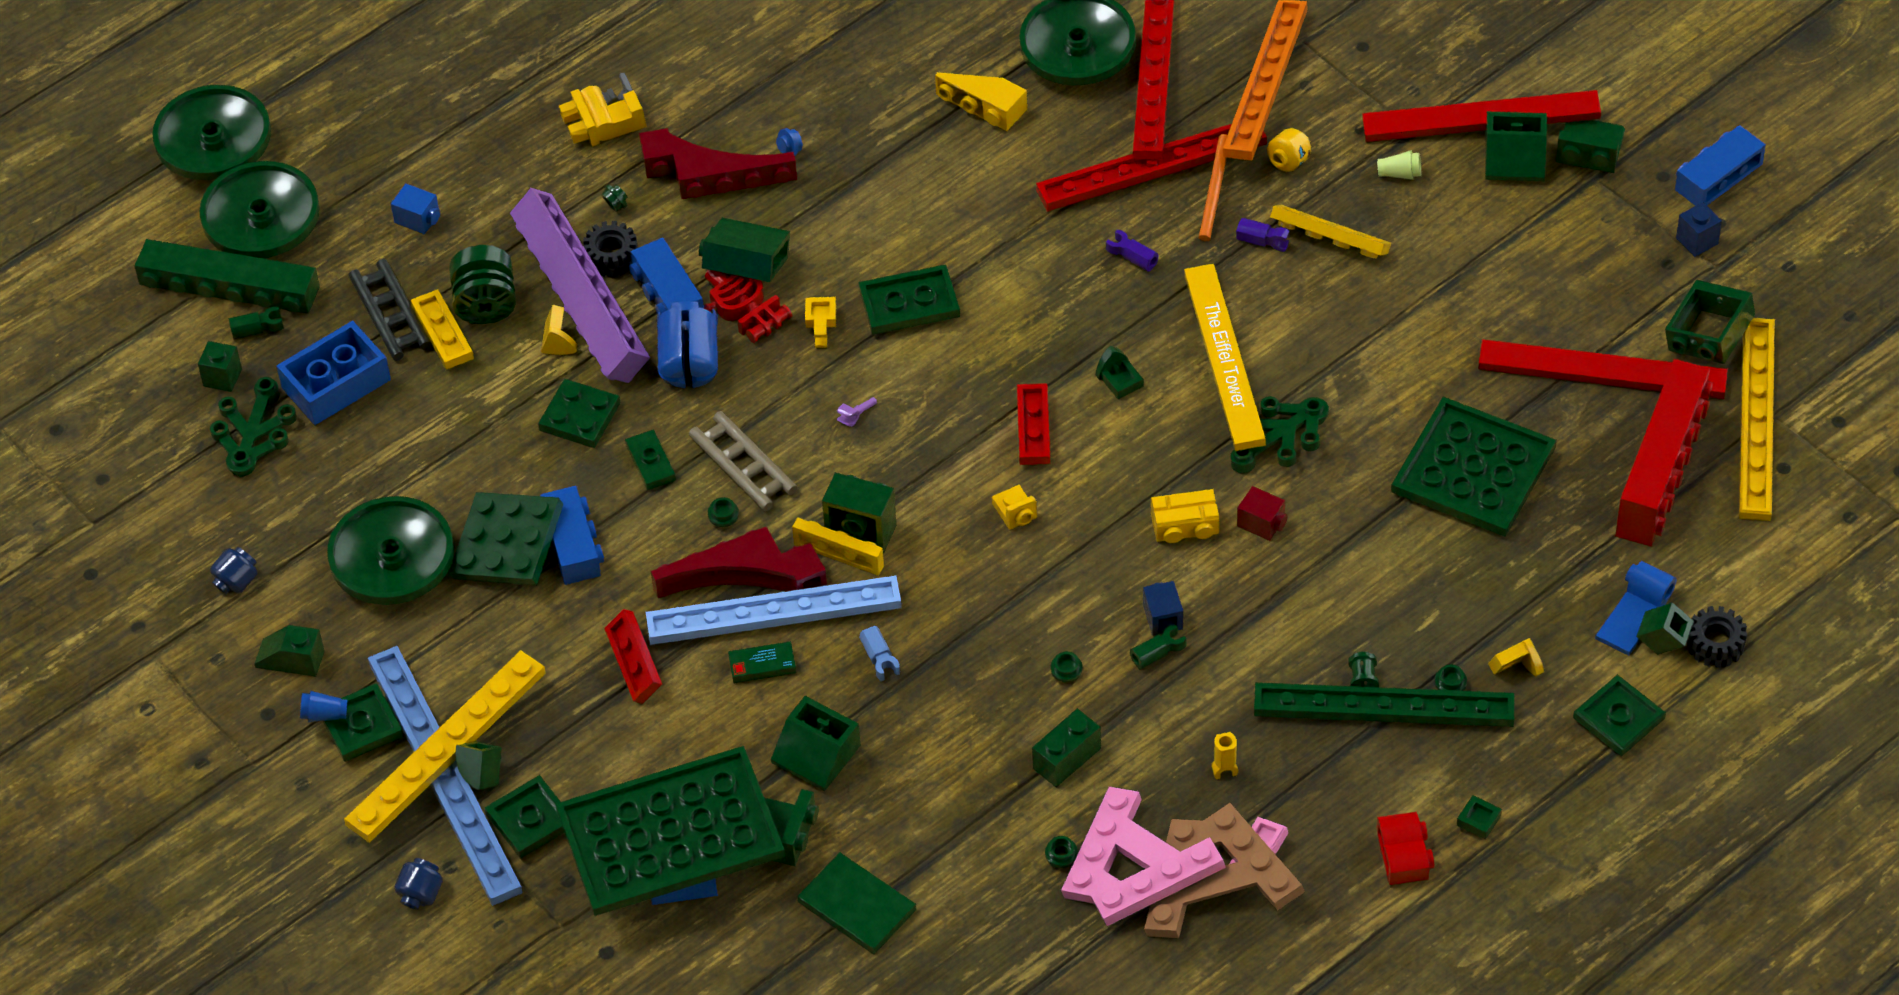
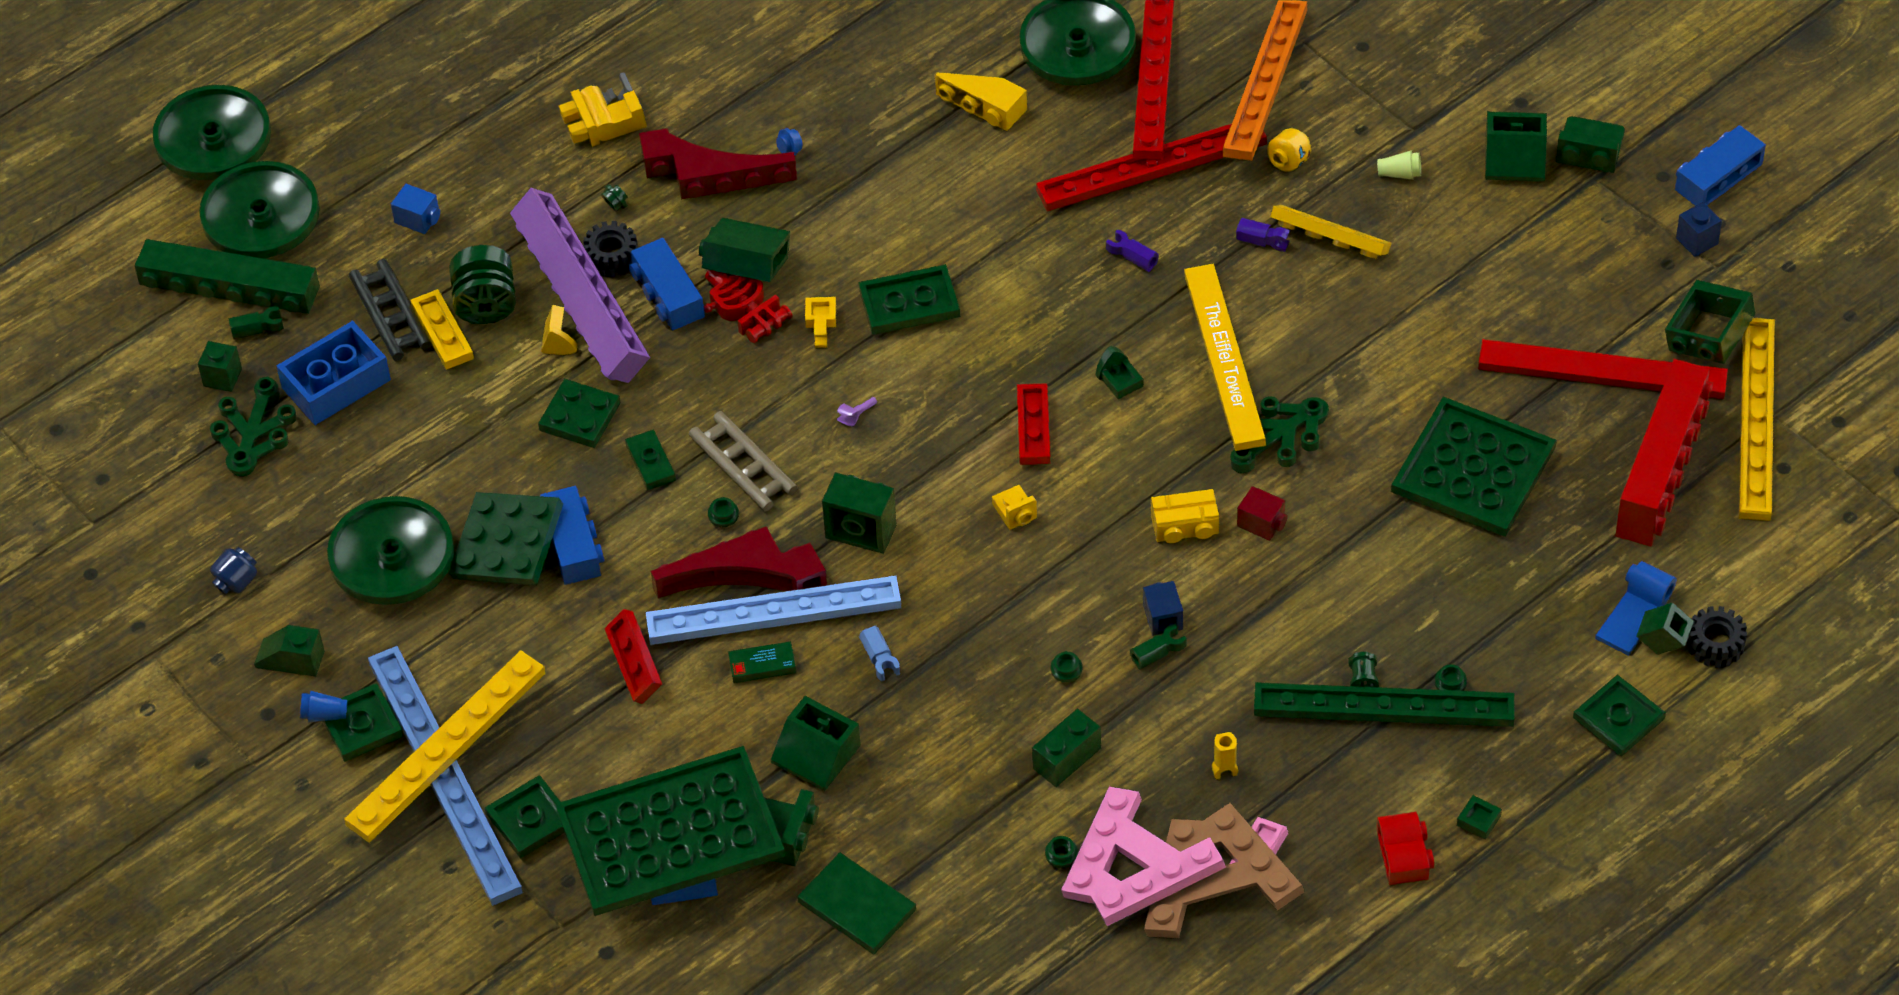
(418, 883): dark blue head -> none
(479, 763): dark green brick -> none
(684, 323): blue cylinder -> none
(839, 546): yellow plate -> none
(1213, 191): orange bar -> none
(1473, 115): red tile -> none
(1521, 652): yellow tile -> none

